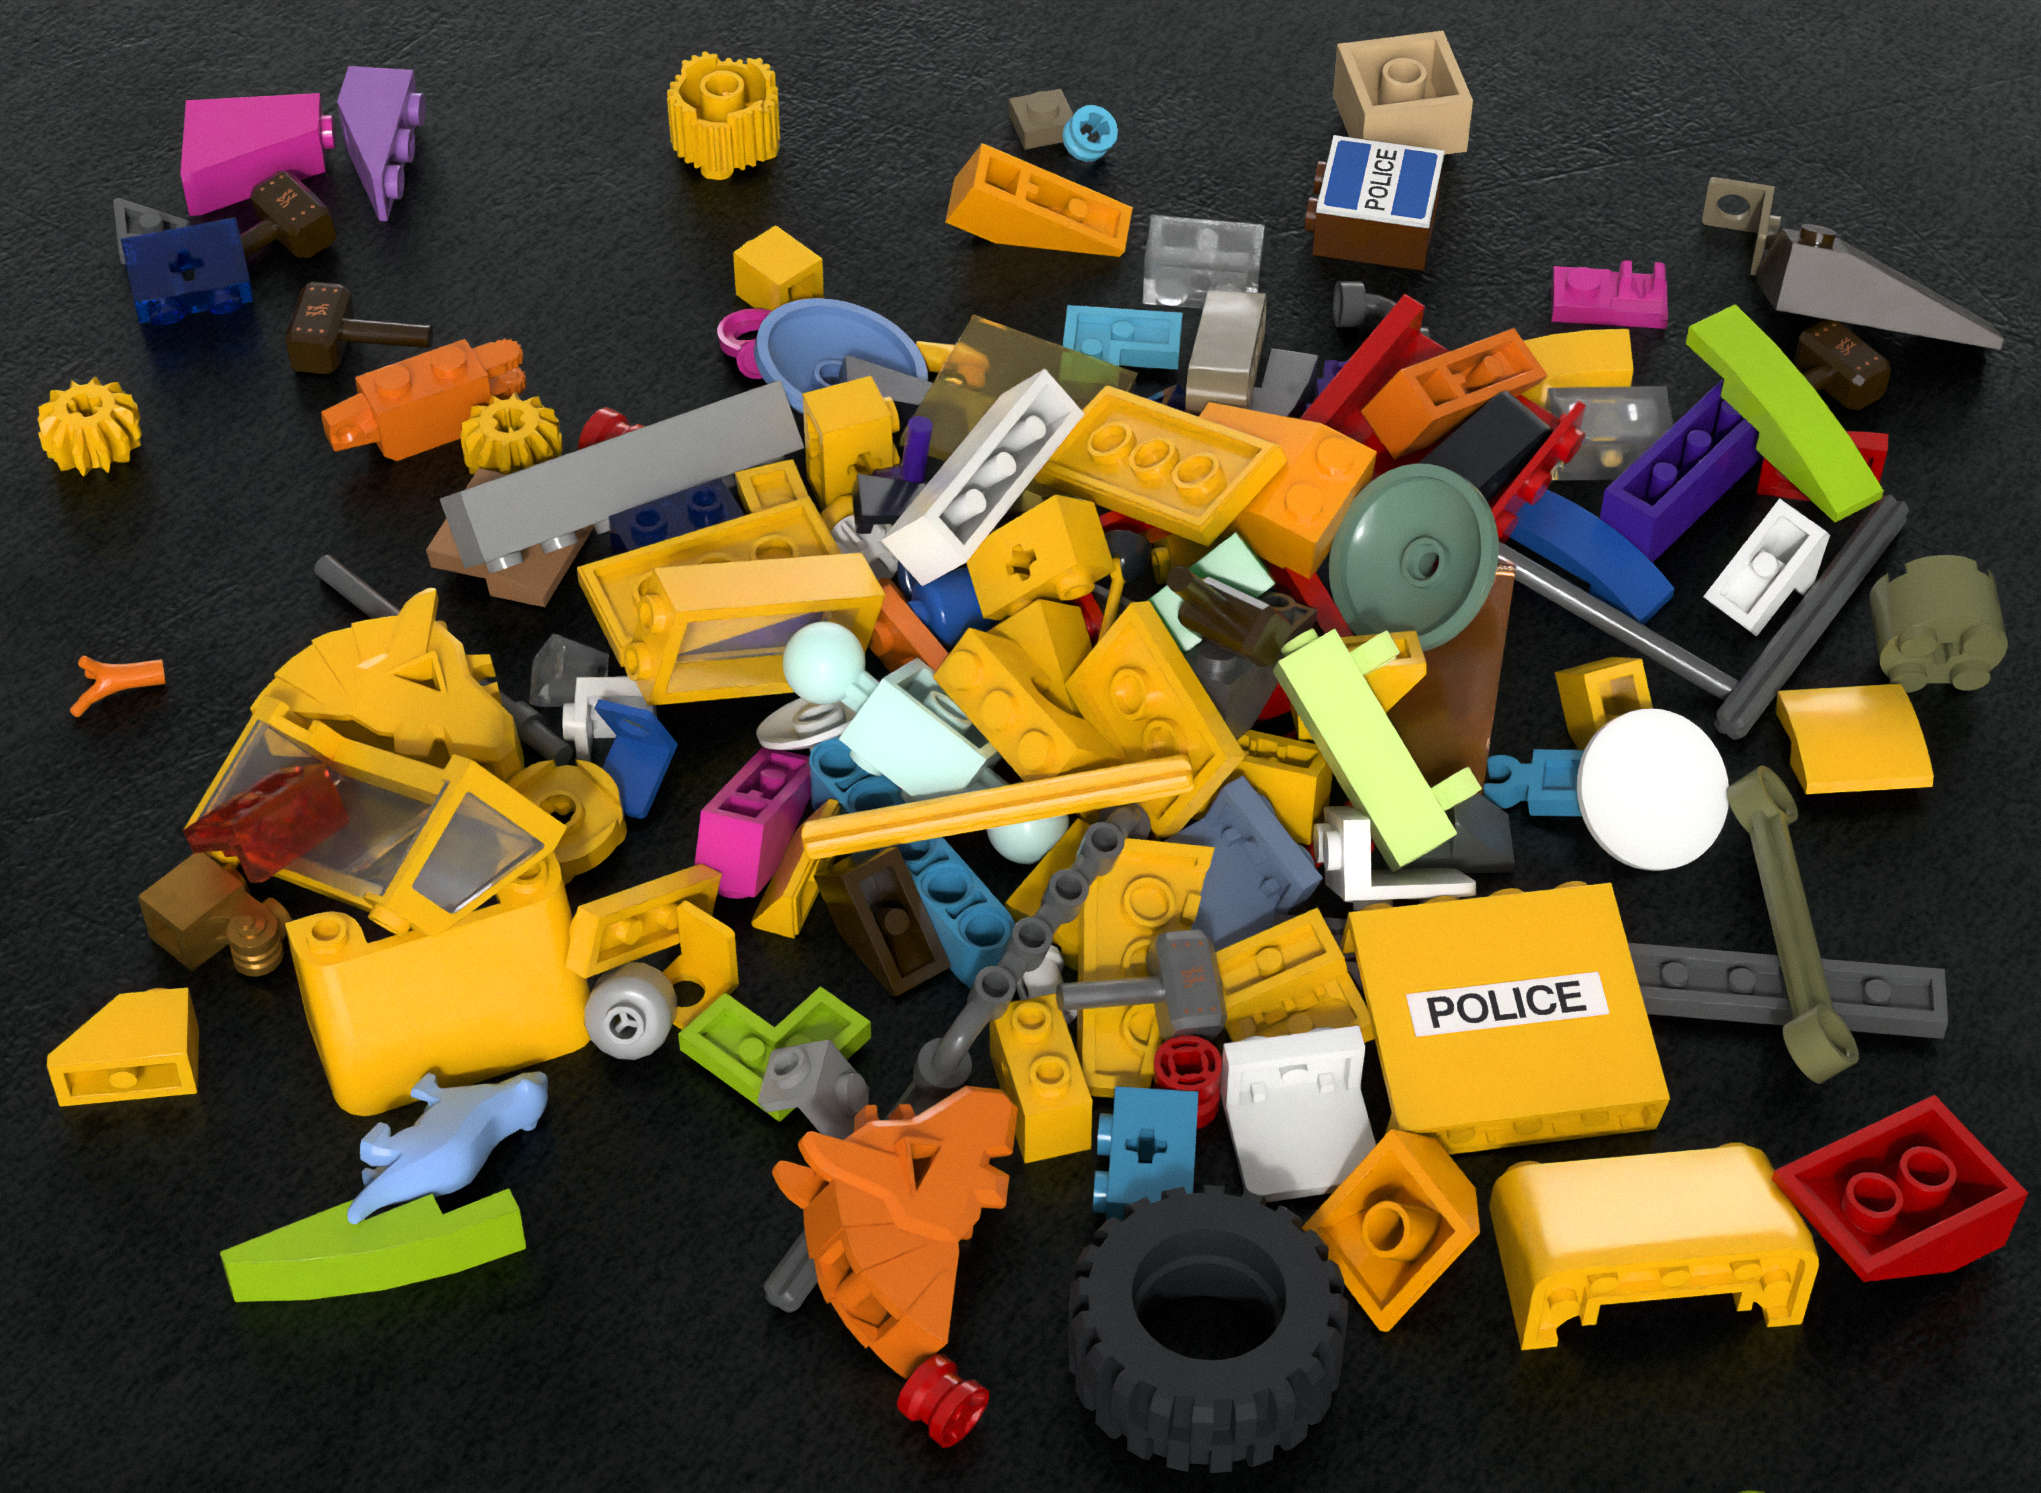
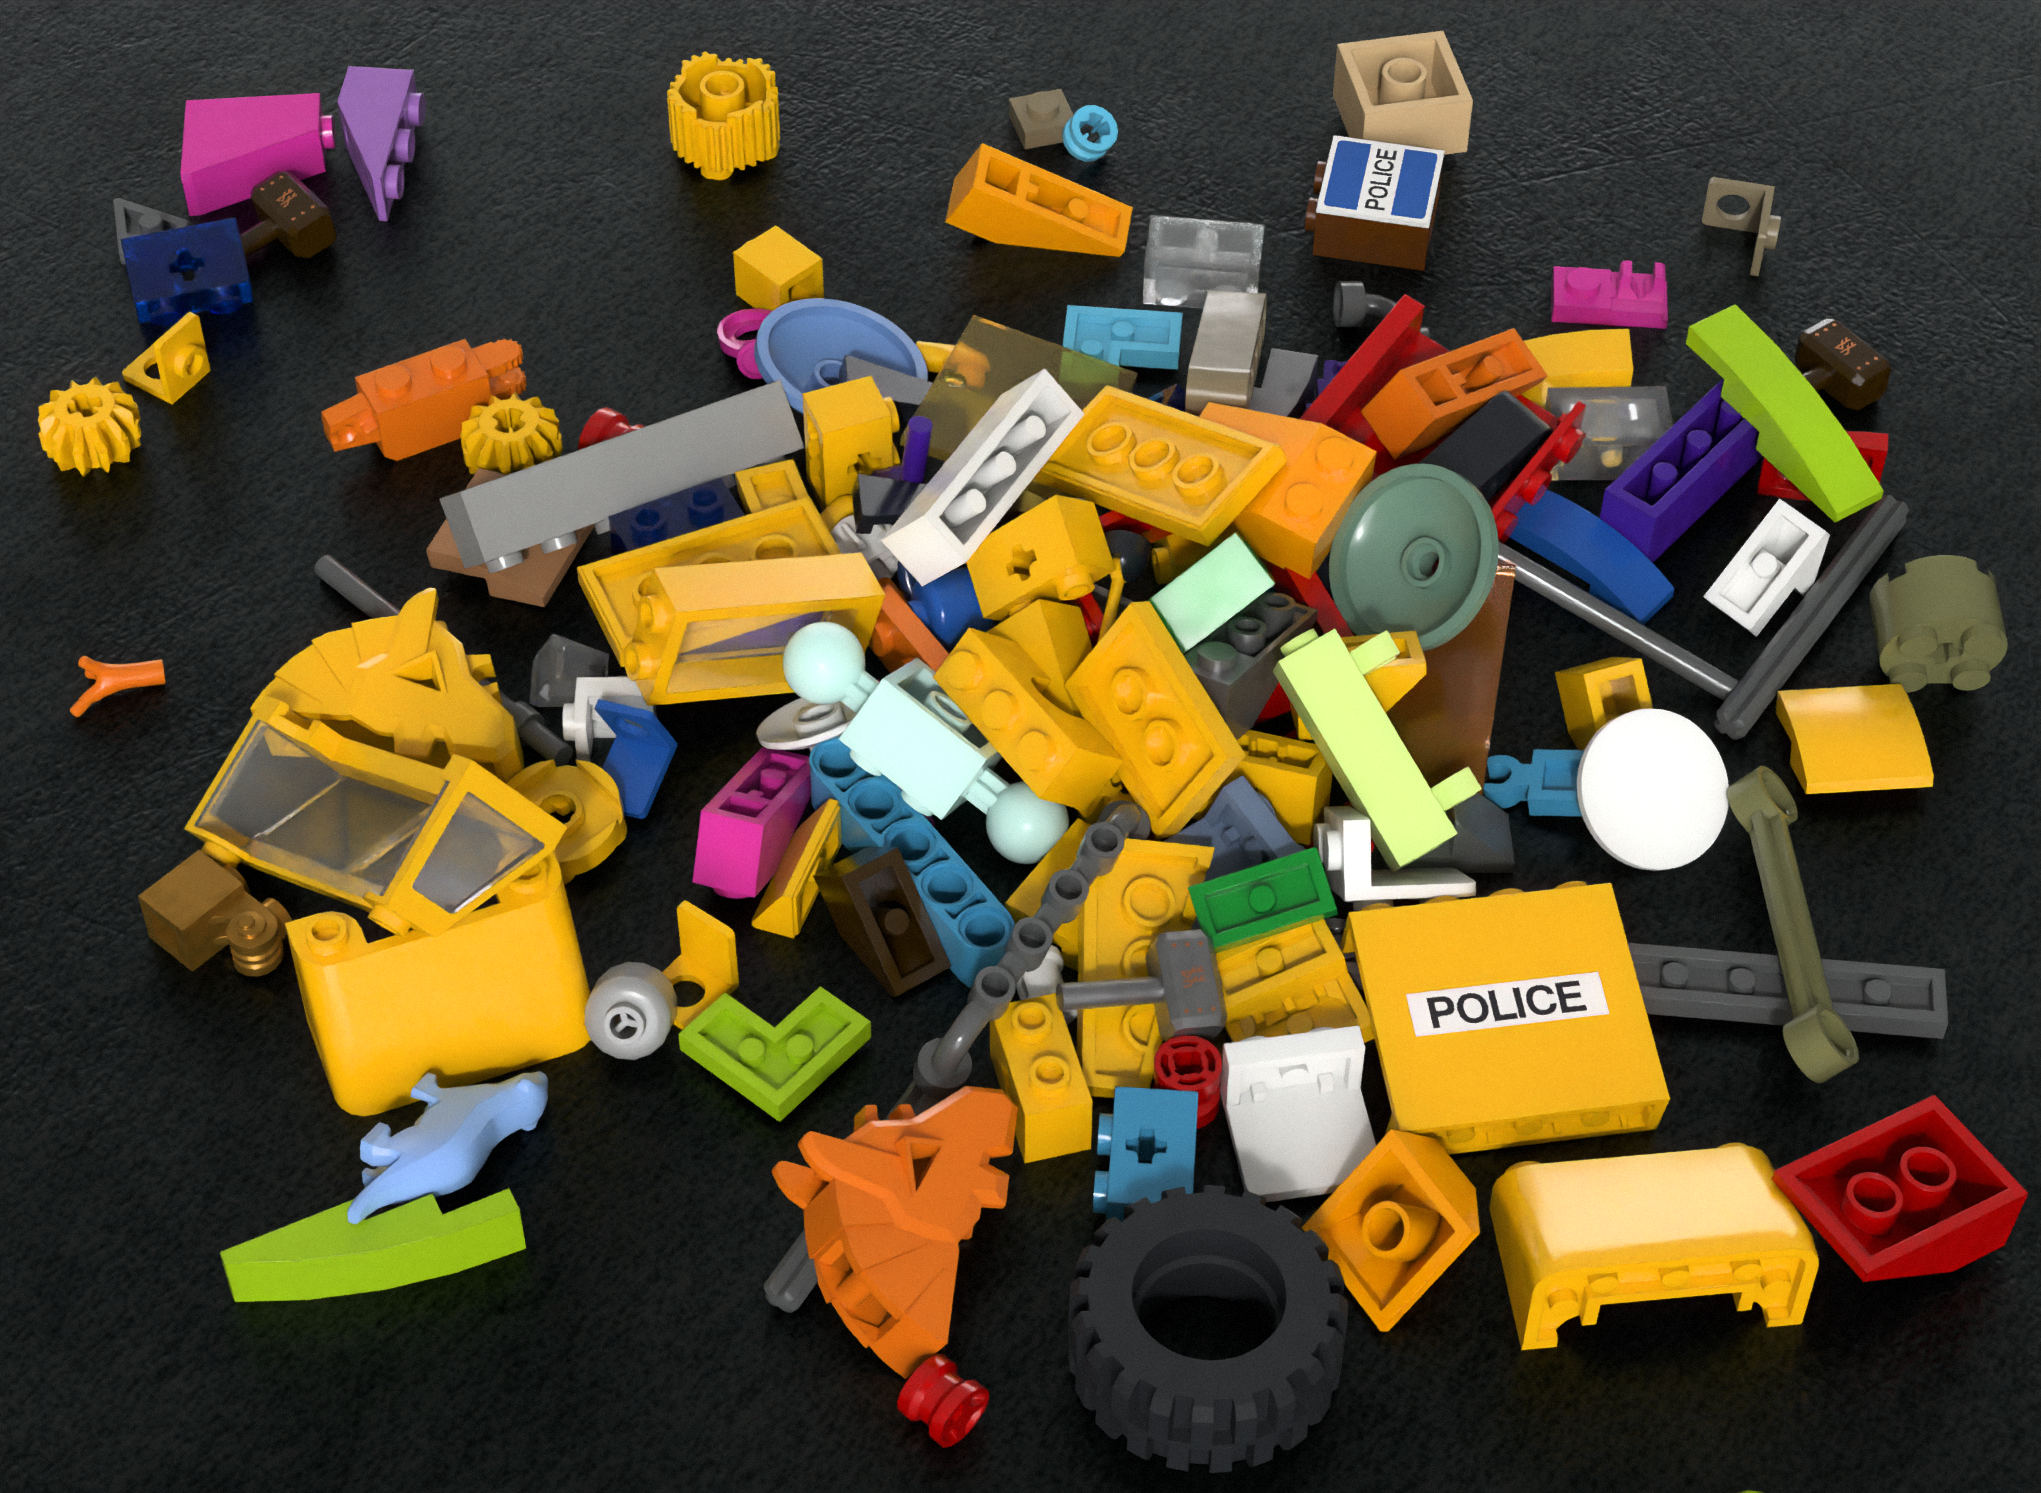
(130, 1051): yellow slope -> none
(179, 358): none -> yellow bracket
(272, 820): clear red bracket -> none
(326, 322): dark brown piece -> none
(636, 920): yellow plate -> none
(816, 1082): light grey bracket -> none
(998, 806): yellow axle -> none
(1229, 618): dark brown piece -> none
(1263, 900): none -> green plate
(1833, 280): wedge -> none

